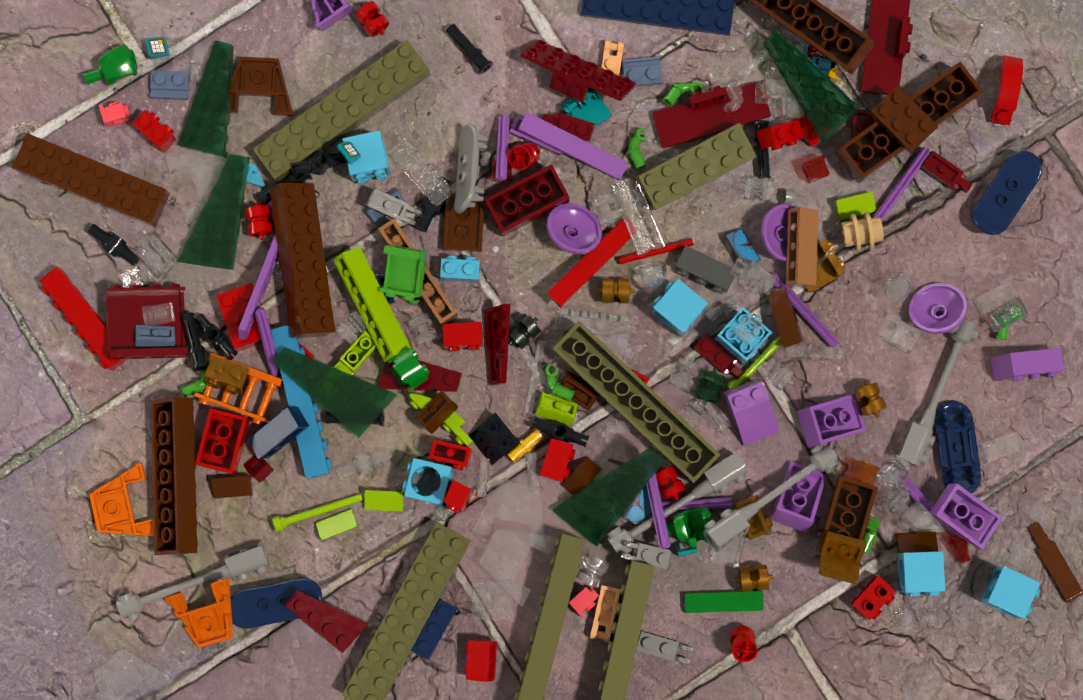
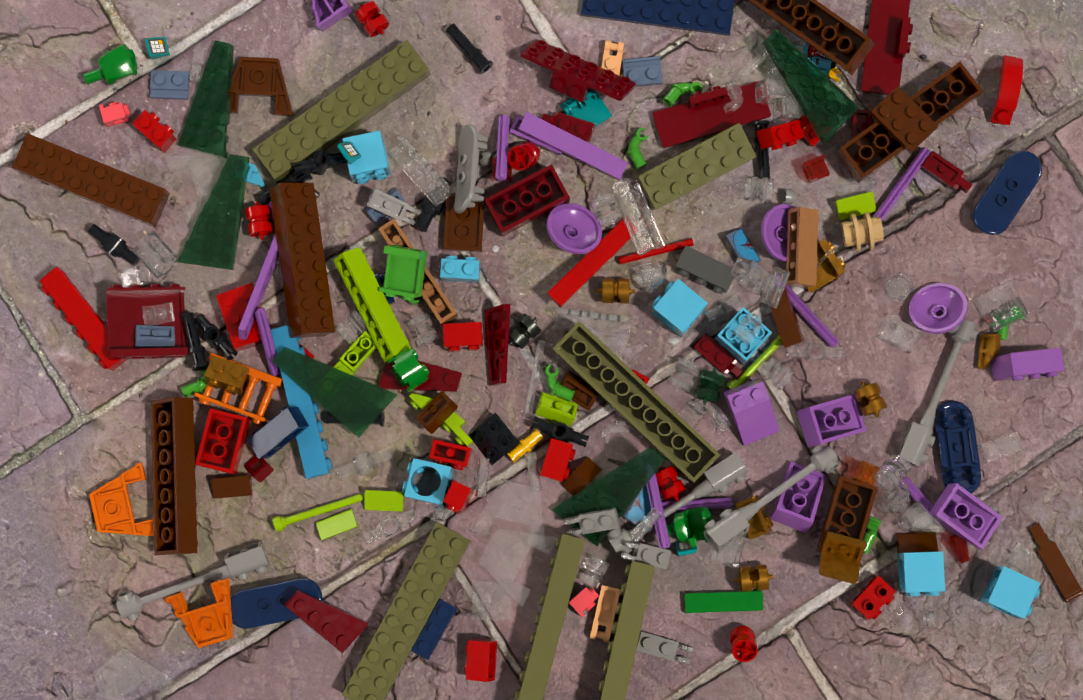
(594, 522): none -> light grey hinge
(645, 524): none -> clear axle
(774, 287): none -> clear tile
(988, 349): none -> pearl gold tile

